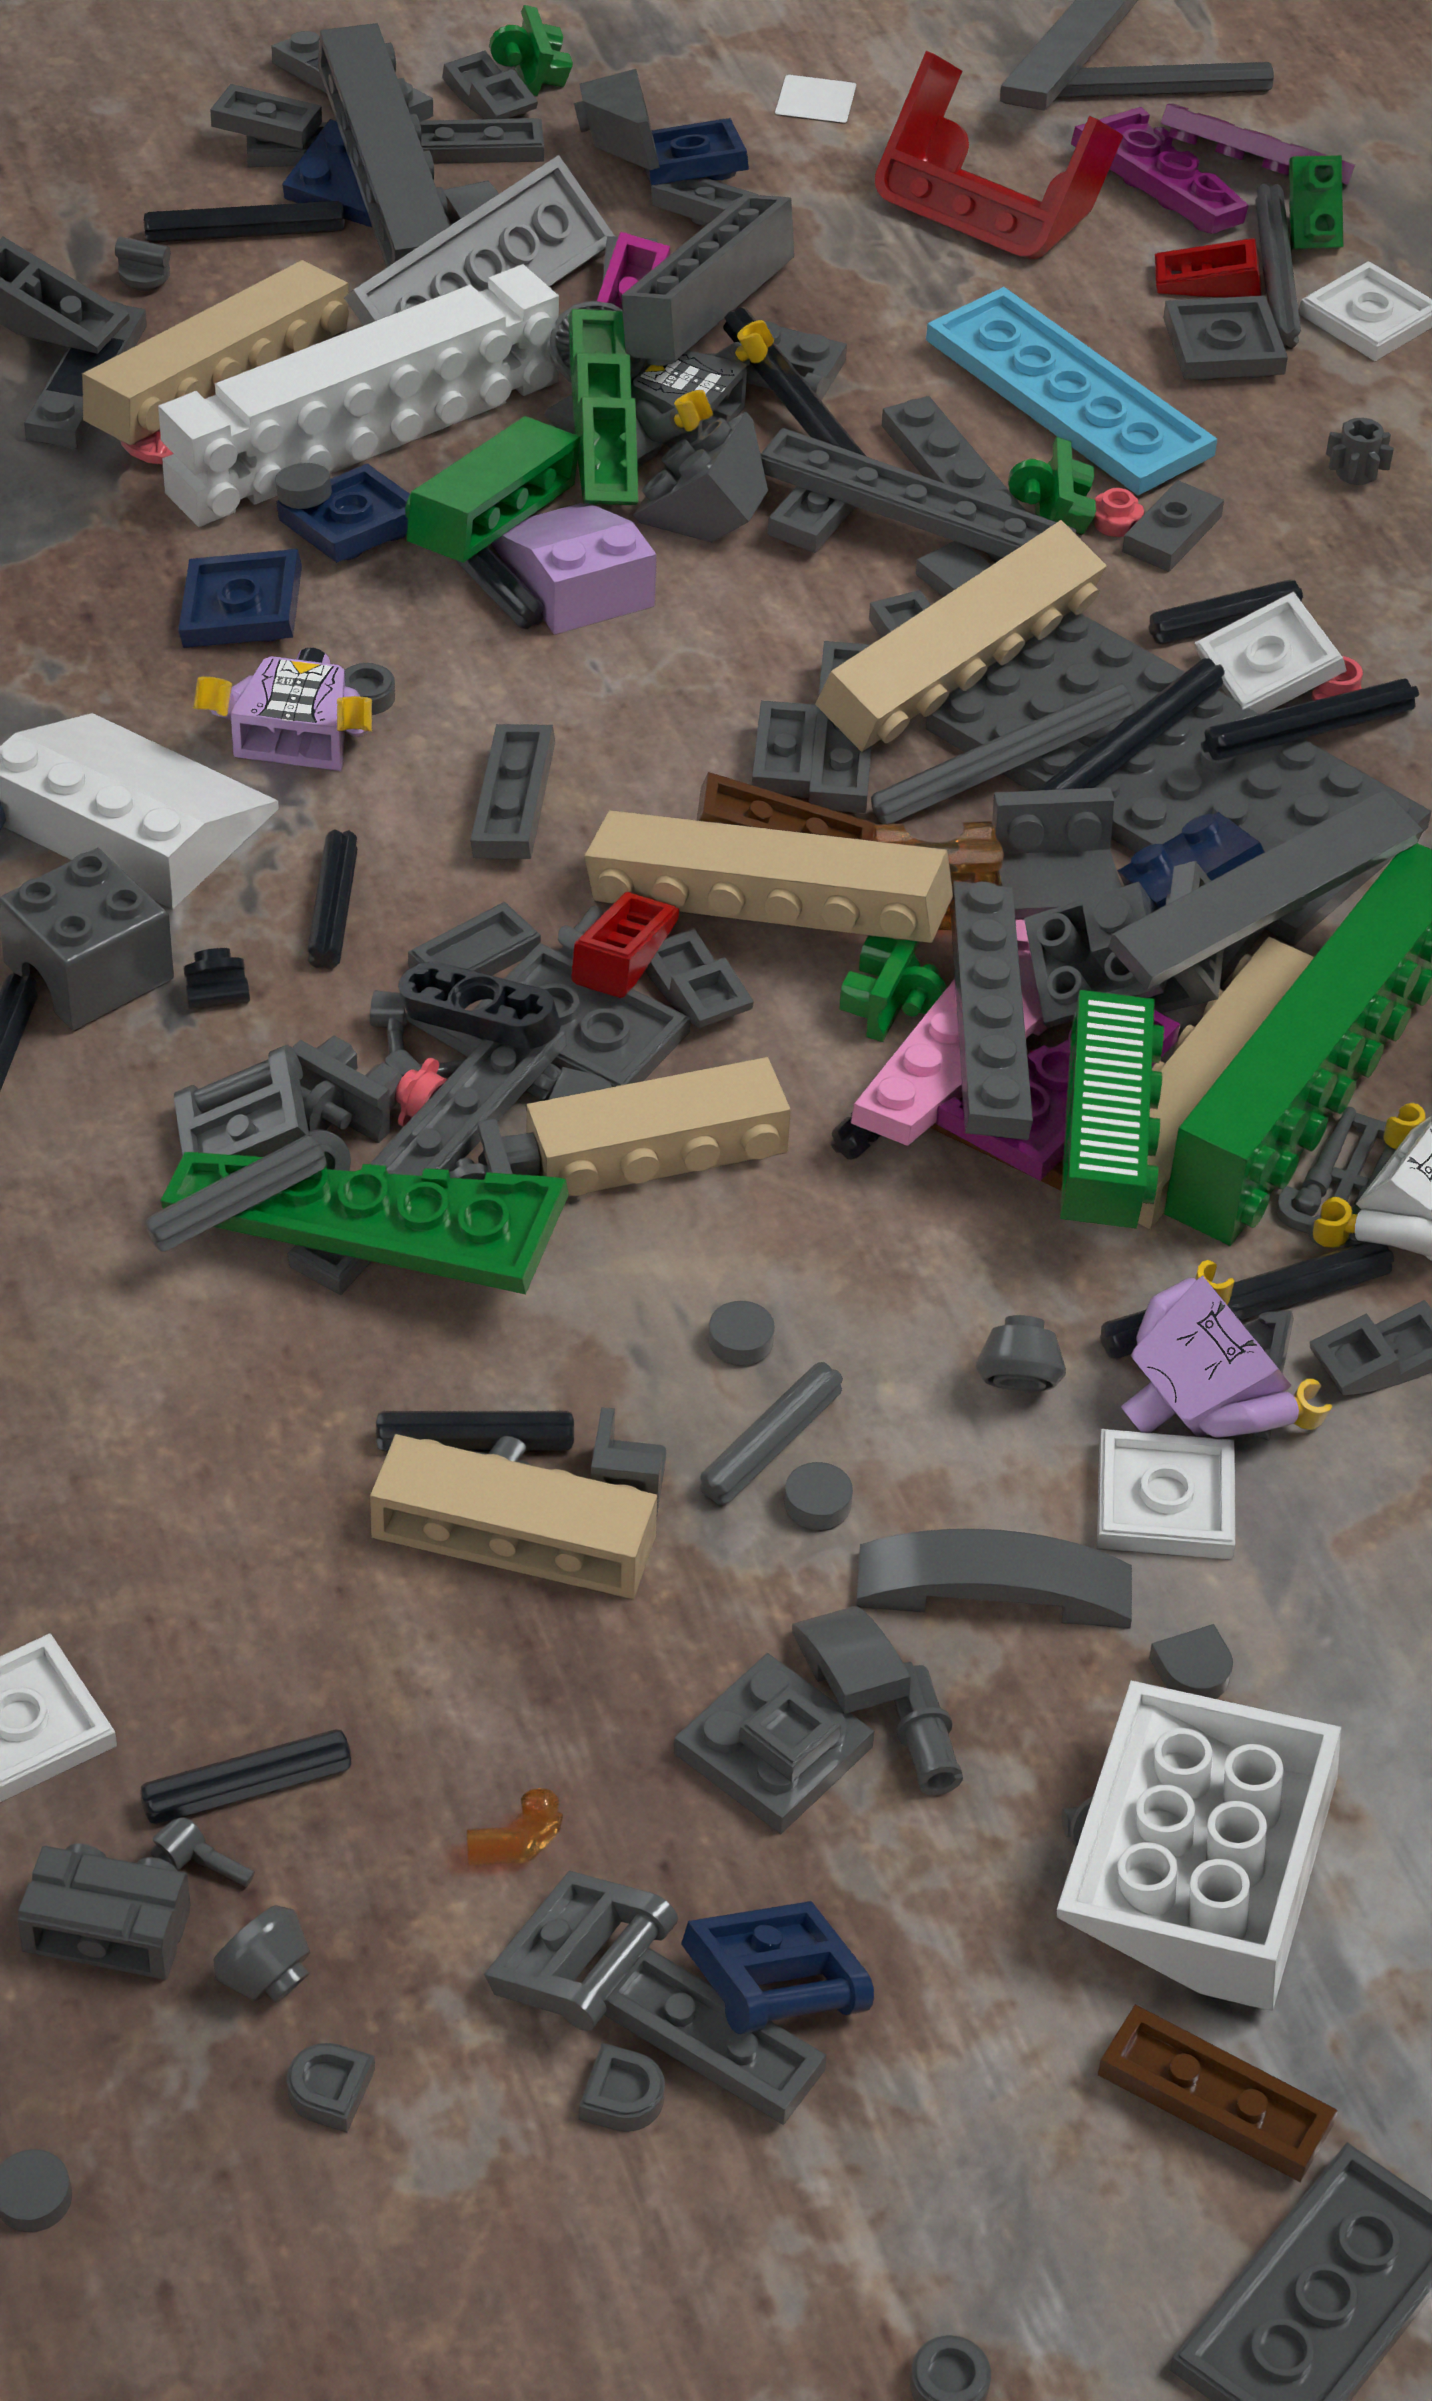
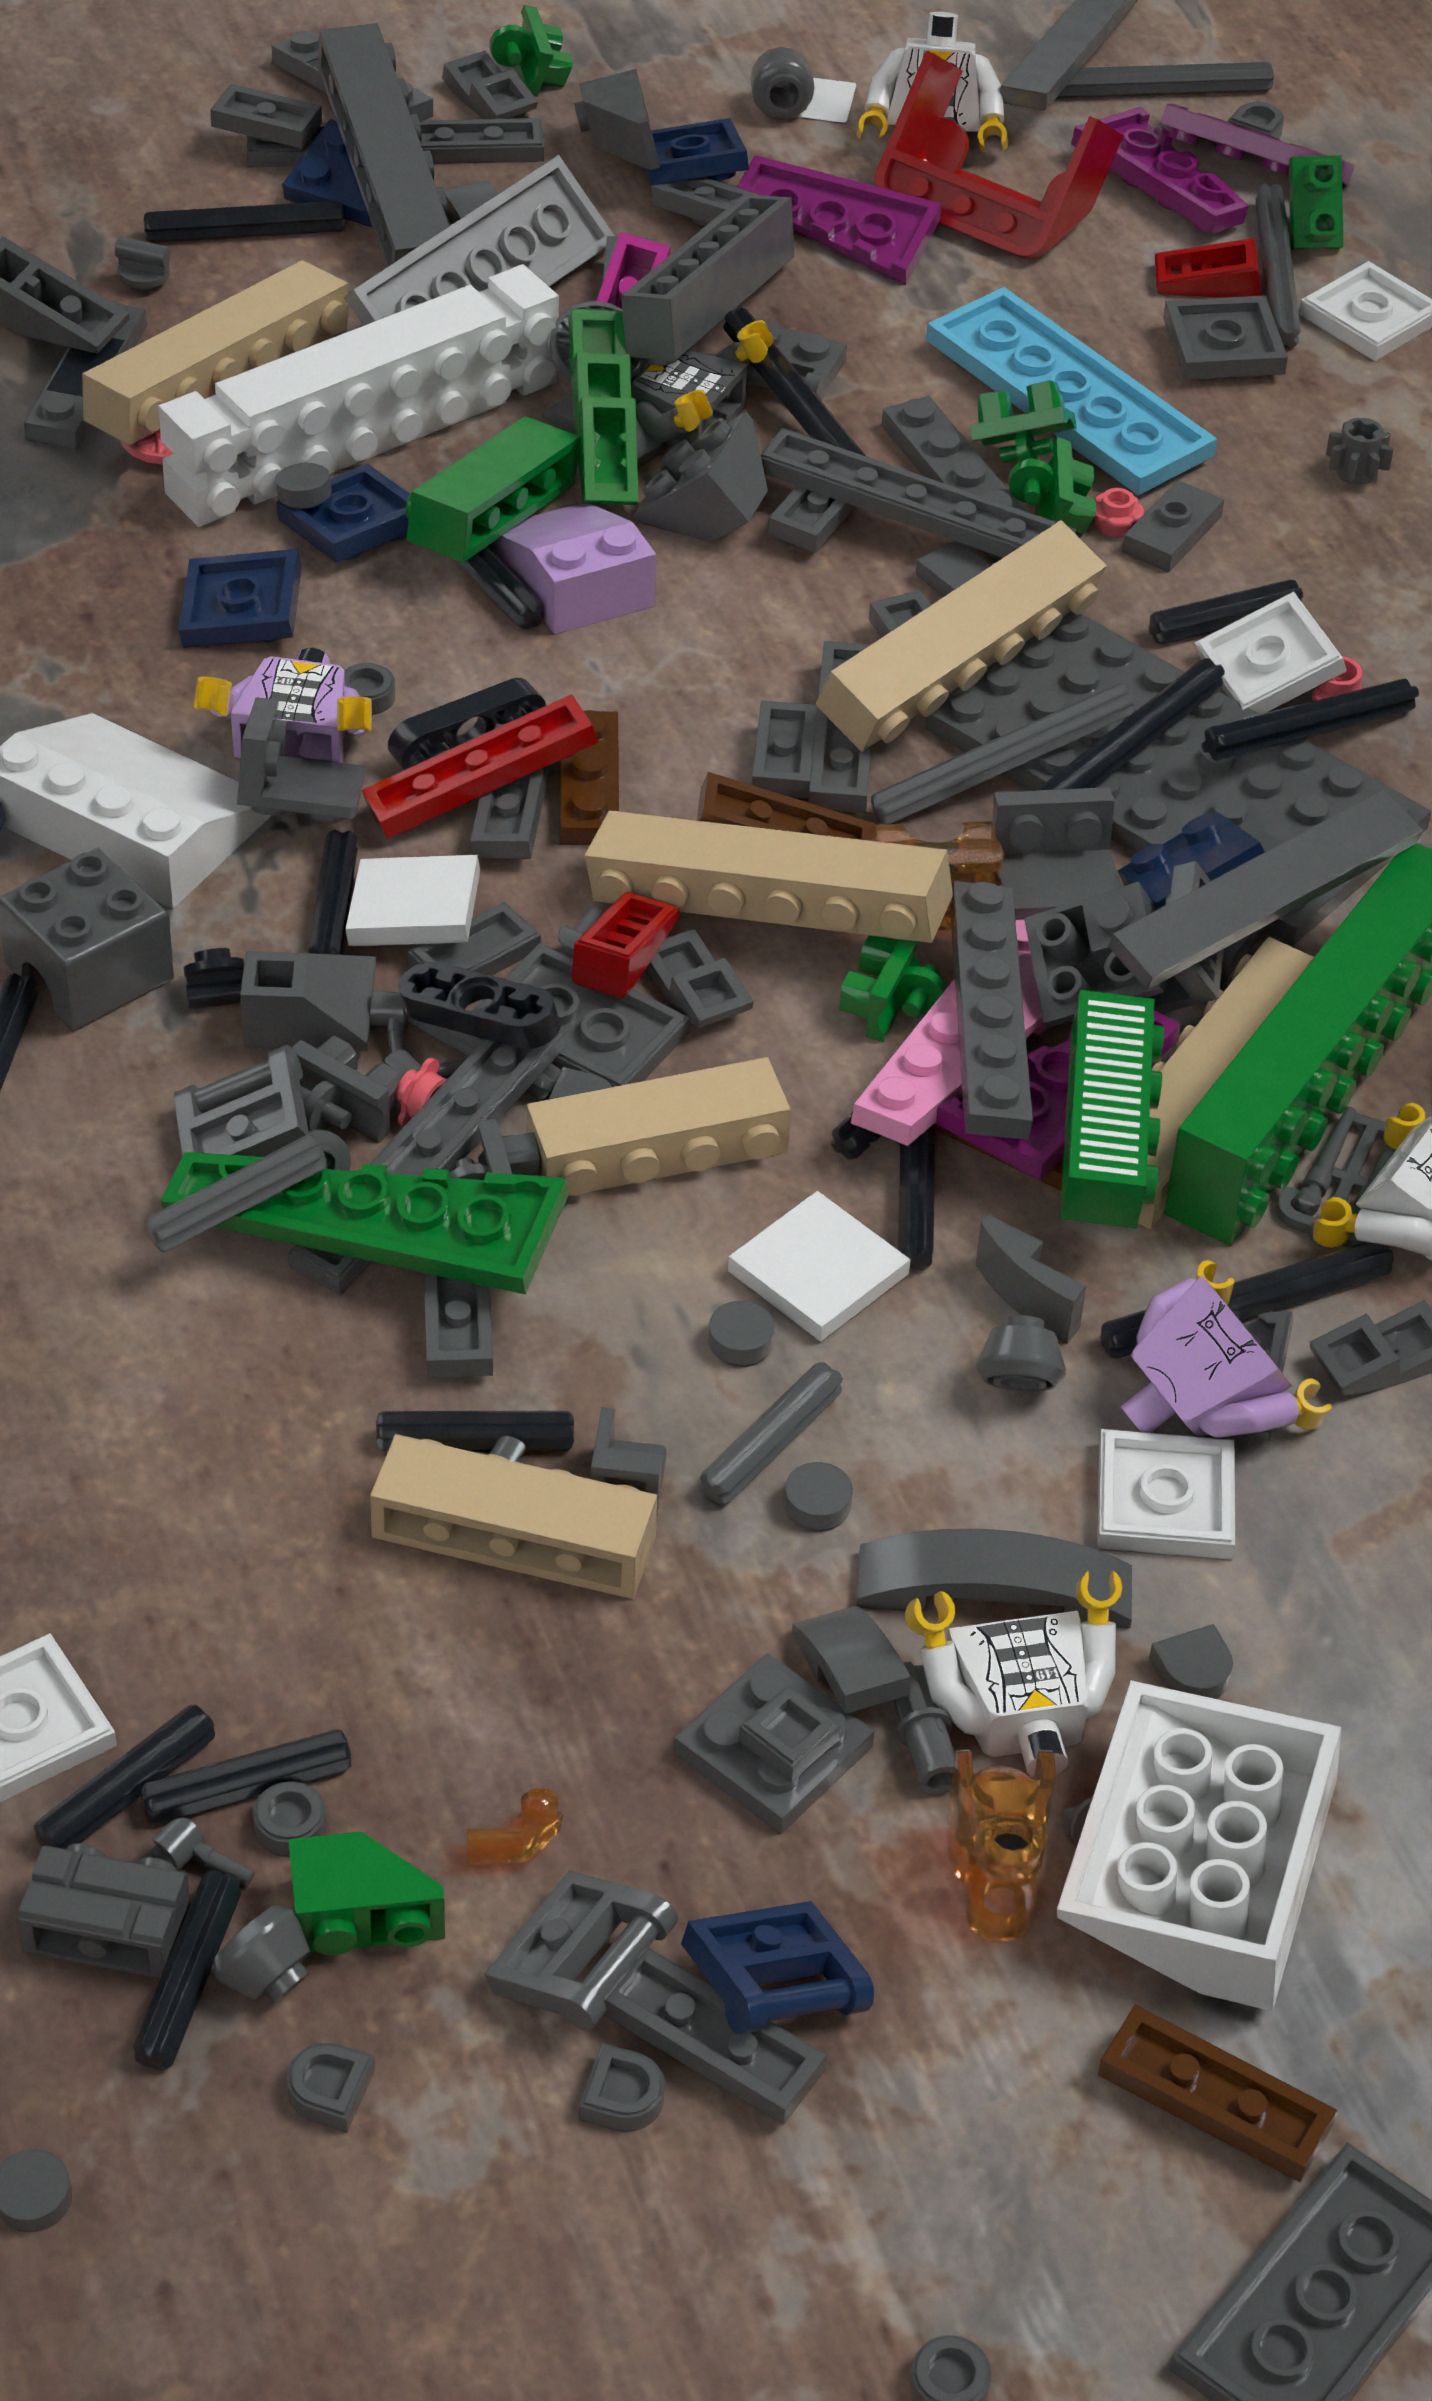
(122, 1780): none -> black axle
(187, 1970): none -> black axle
(288, 1813): none -> dark grey tile
(289, 783): none -> dark grey bracket
(306, 999): none -> dark grey slope
(361, 1895): none -> green slope
(413, 900): none -> white tile
(437, 729): none -> black beam
(457, 1328): none -> dark grey plate
(479, 766): none -> red plate
(590, 782): none -> reddish brown plate
(782, 83): none -> dark grey head
(818, 1265): none -> white tile
(851, 217): none -> magenta wing
(917, 1200): none -> black axle
(973, 101): none -> white torso
(999, 1839): none -> clear orange piece
(1000, 426): none -> green hips
(1013, 1269): none -> dark grey slope
(1021, 1679): none -> white torso
(1260, 118): none -> dark grey tile

